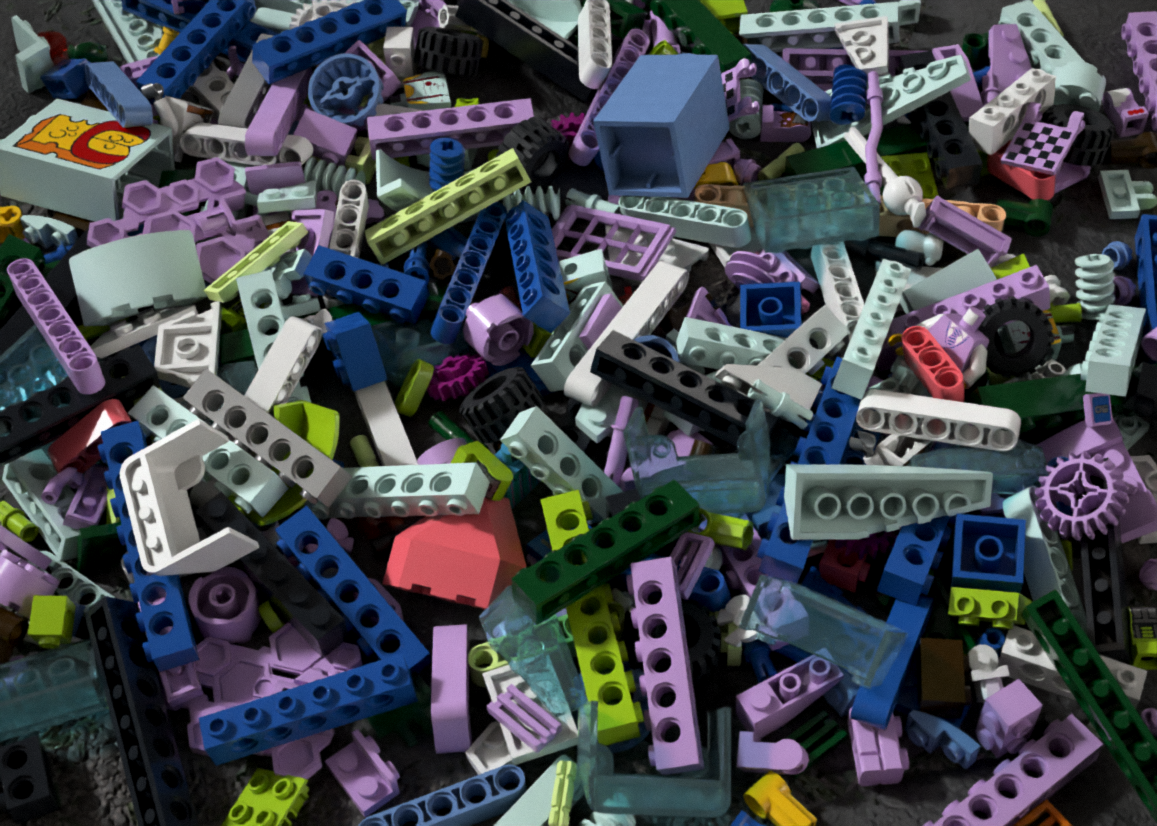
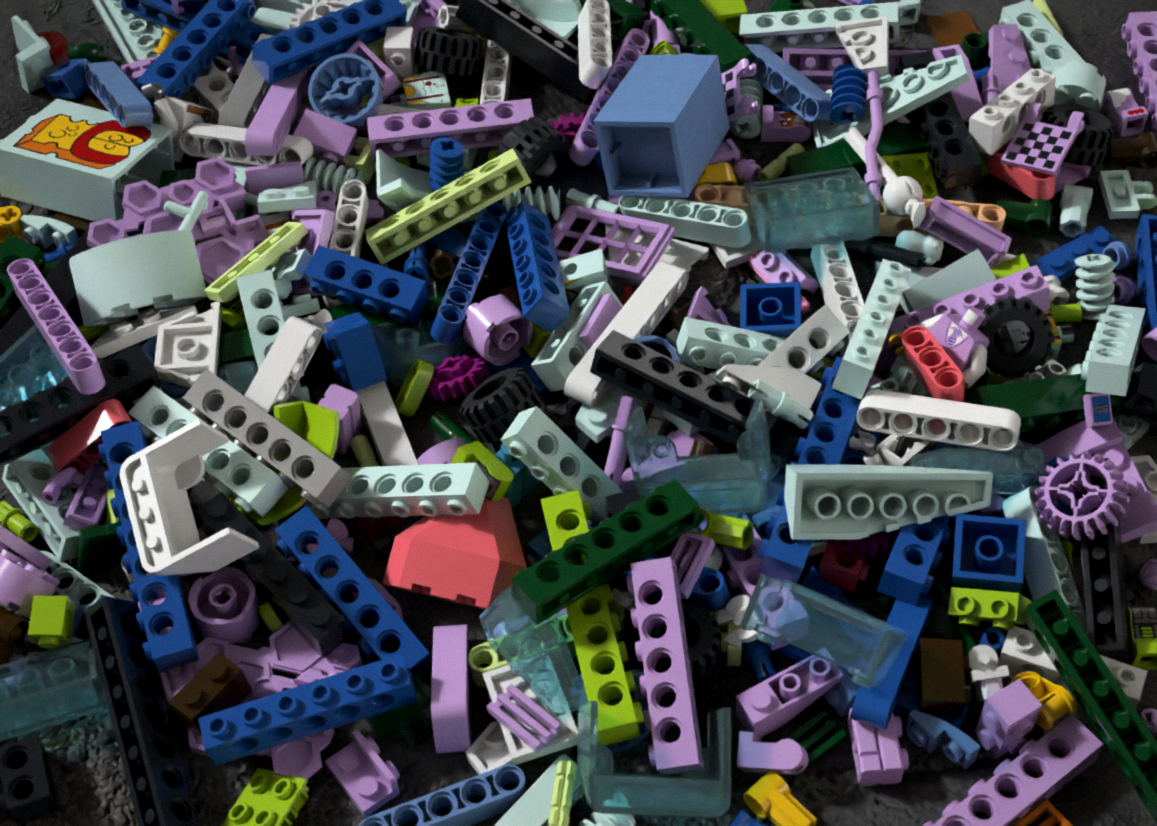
(189, 214): none -> light aqua piece
(211, 690): none -> dark brown brick
(347, 405): none -> lavender brick
(496, 74): none -> white beam
(748, 269): lavender piece -> none
(950, 27): none -> clear orange piece
(1053, 697): none -> yellow piece
(1062, 260): none -> blue plate
(1075, 205): none -> light aqua piece

